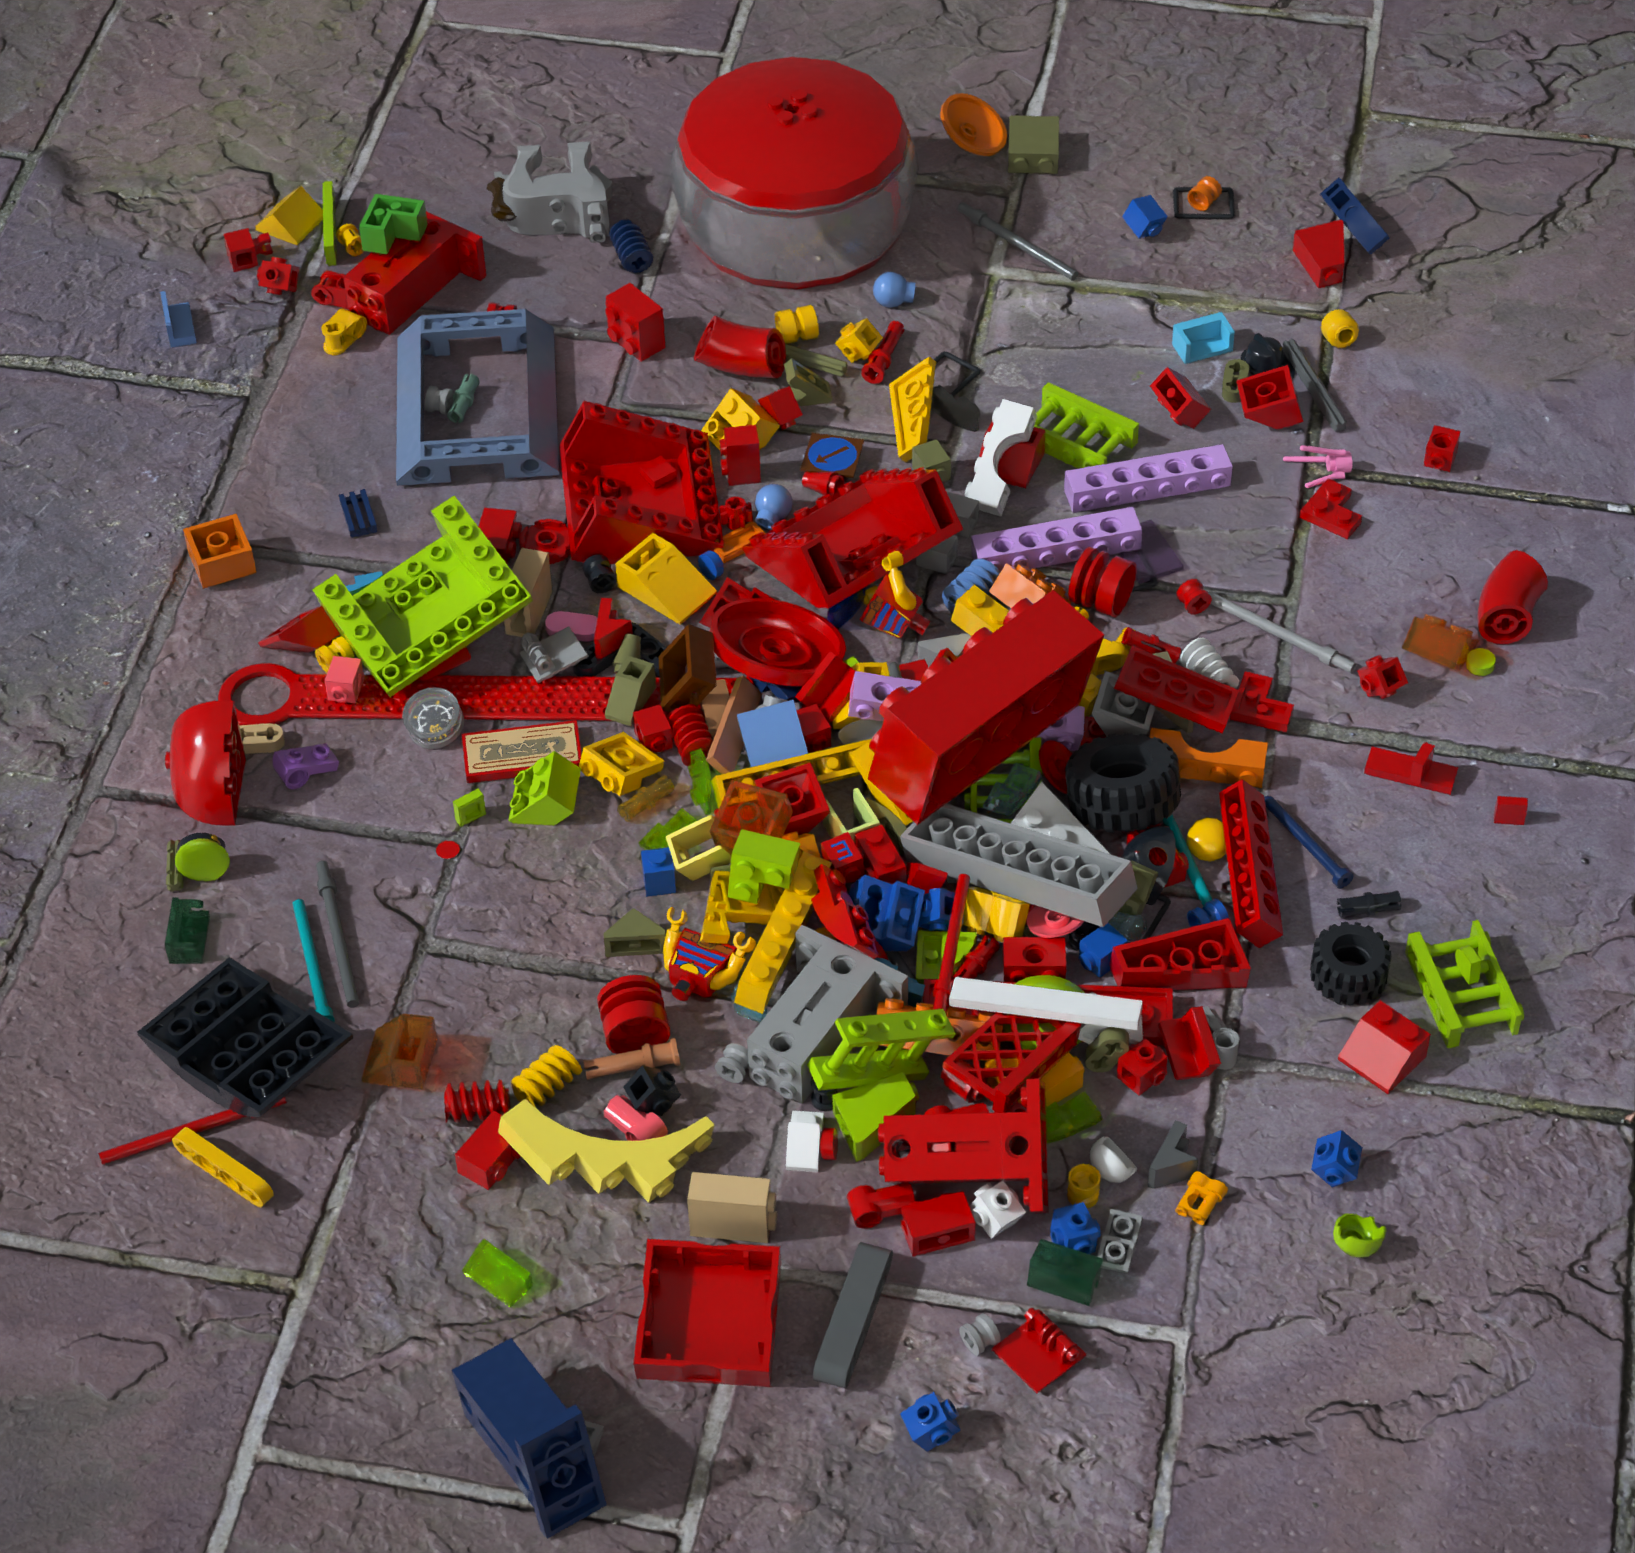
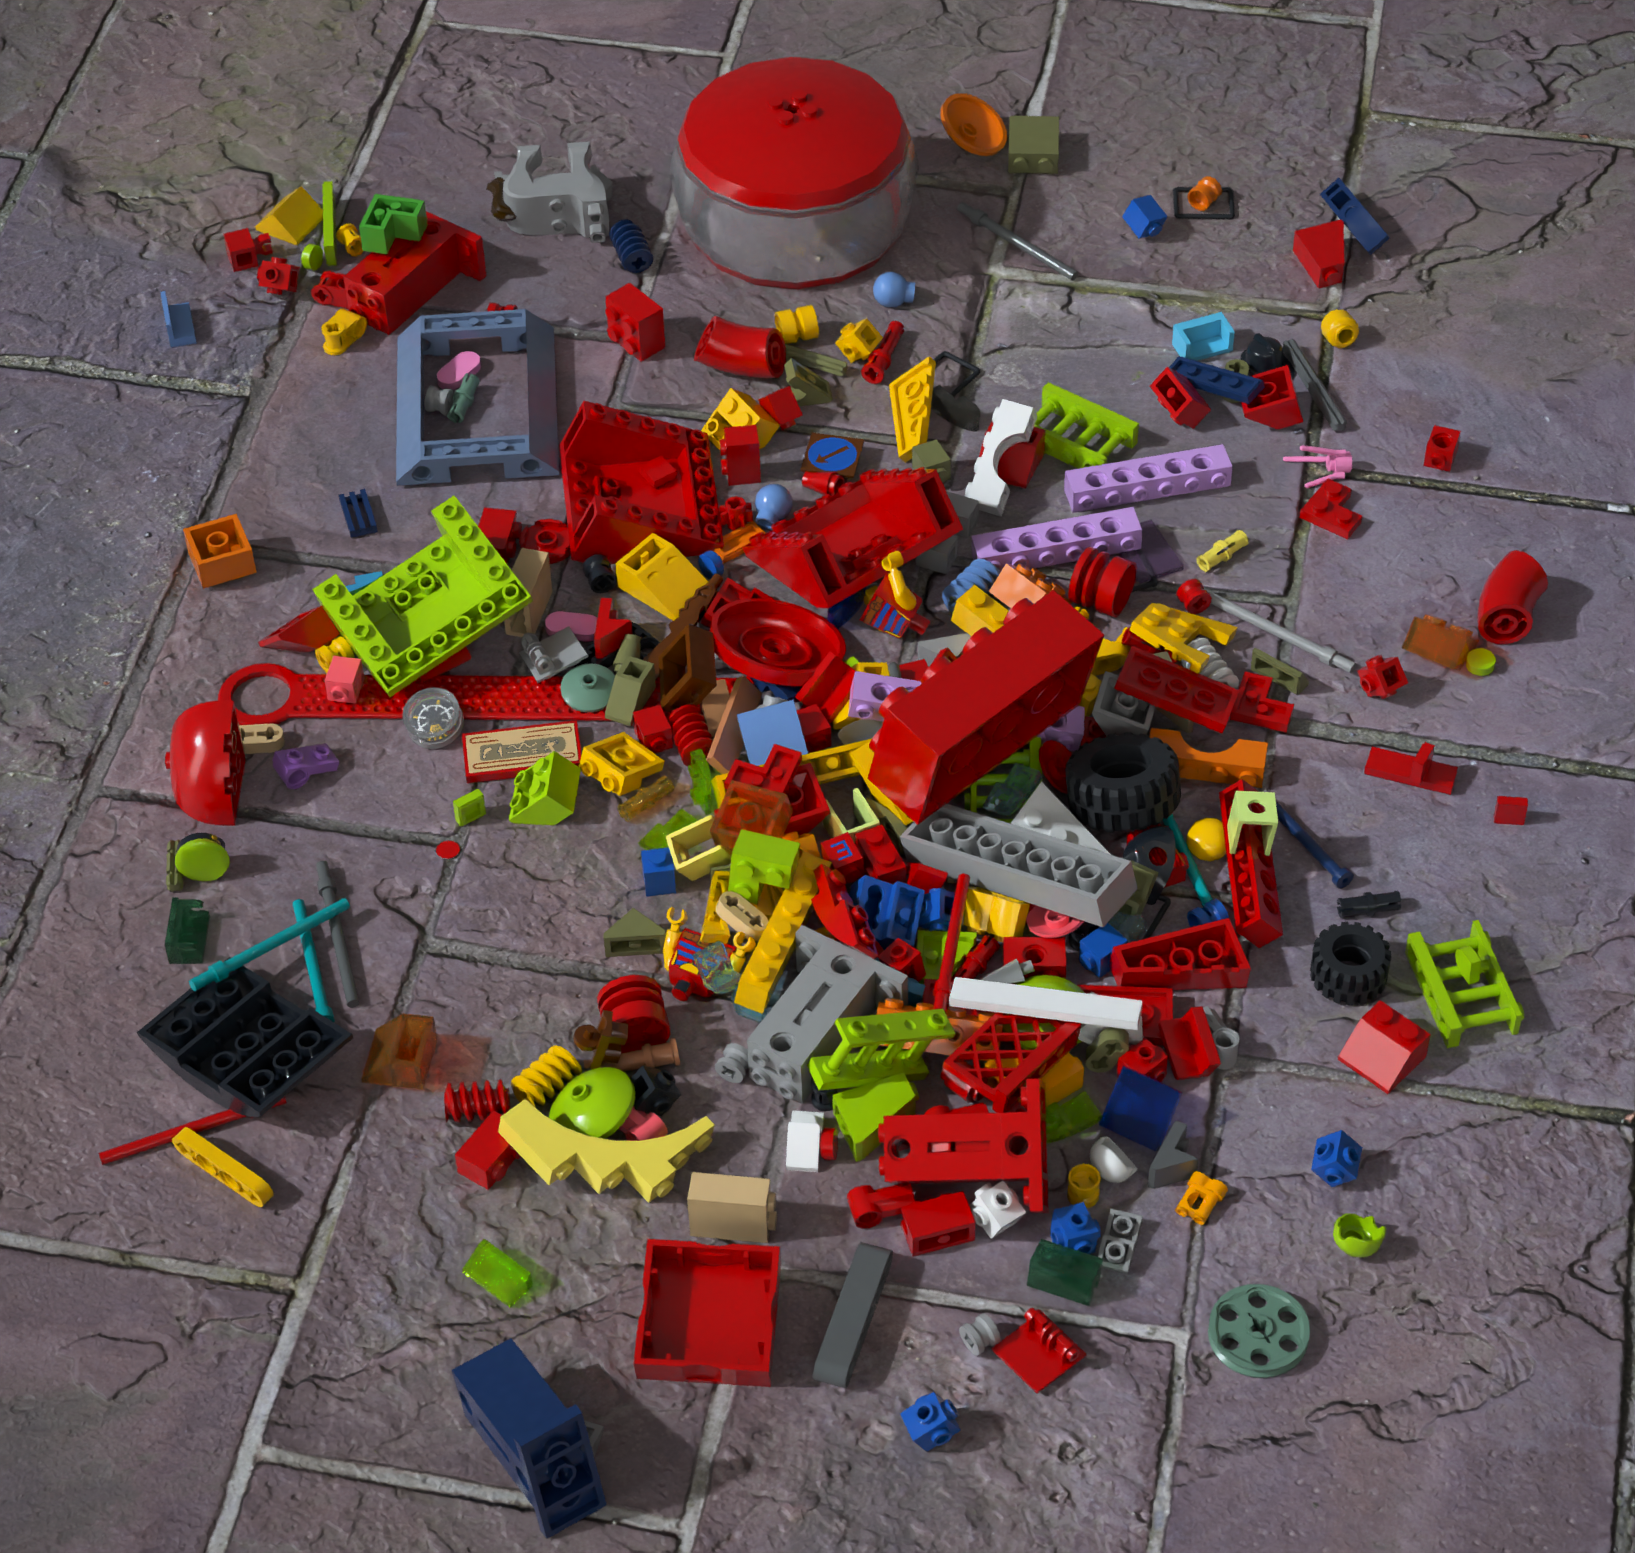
(221, 970): none -> teal bar
(312, 257): none -> lime tile
(452, 373): none -> bright pink tile
(586, 696): none -> sand green dish
(595, 1102): none -> lime dish
(603, 1040): none -> reddish brown hips
(688, 615): none -> reddish brown sword
(716, 968): none -> clear light blue bracket
(741, 915): none -> tan beam
(775, 773): none -> red plate
(904, 959): none -> red bracket
(1010, 973): none -> light grey piece
(1140, 1108): none -> clear blue tile
(1177, 629): none -> yellow wing
(1219, 380): none -> dark blue tile
(1234, 543): none -> light yellow pin
(1242, 815): none -> yellowish green piece
(1255, 1342): none -> sand green wedge
(1282, 673): none -> olive slope

